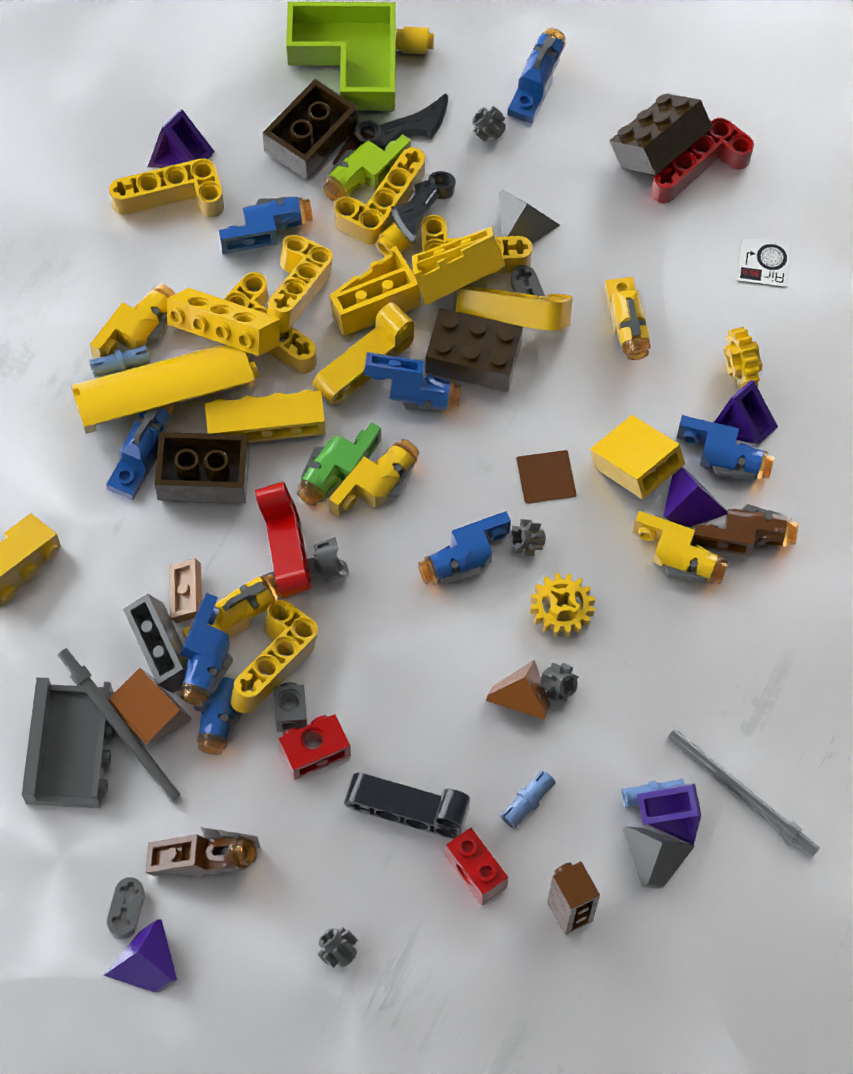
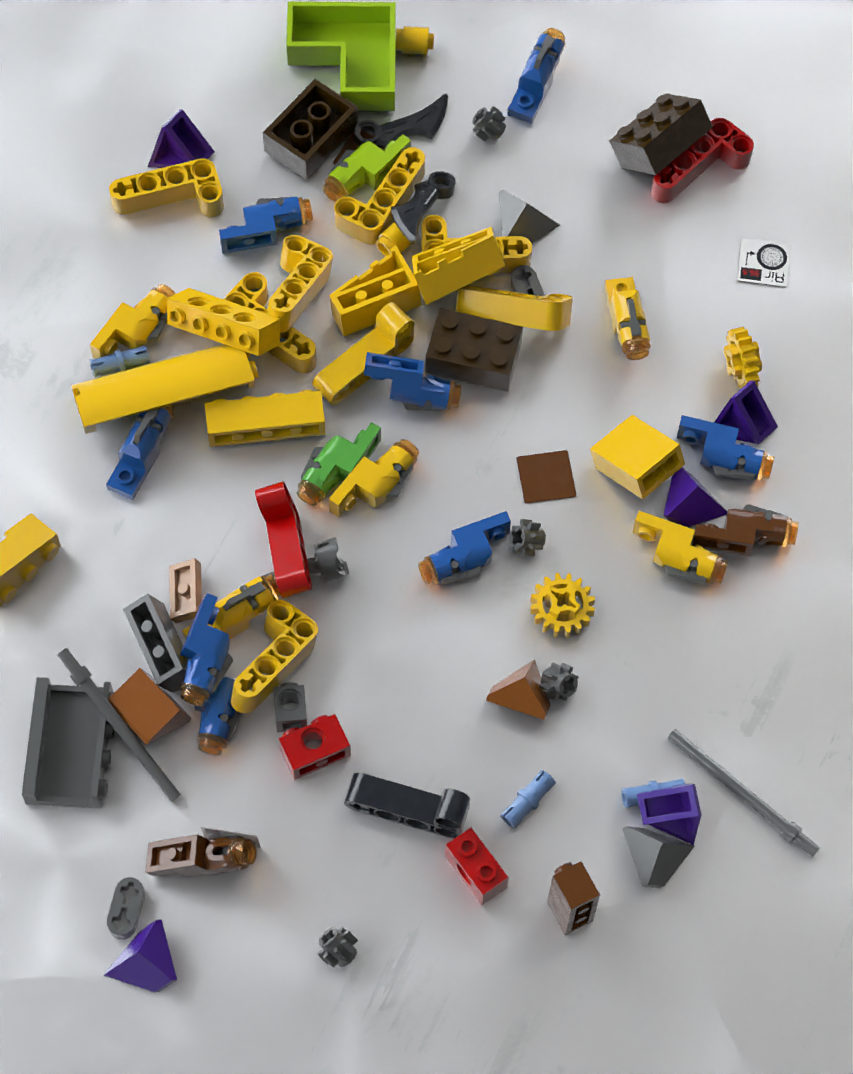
(202, 467): dark brown brick -> none

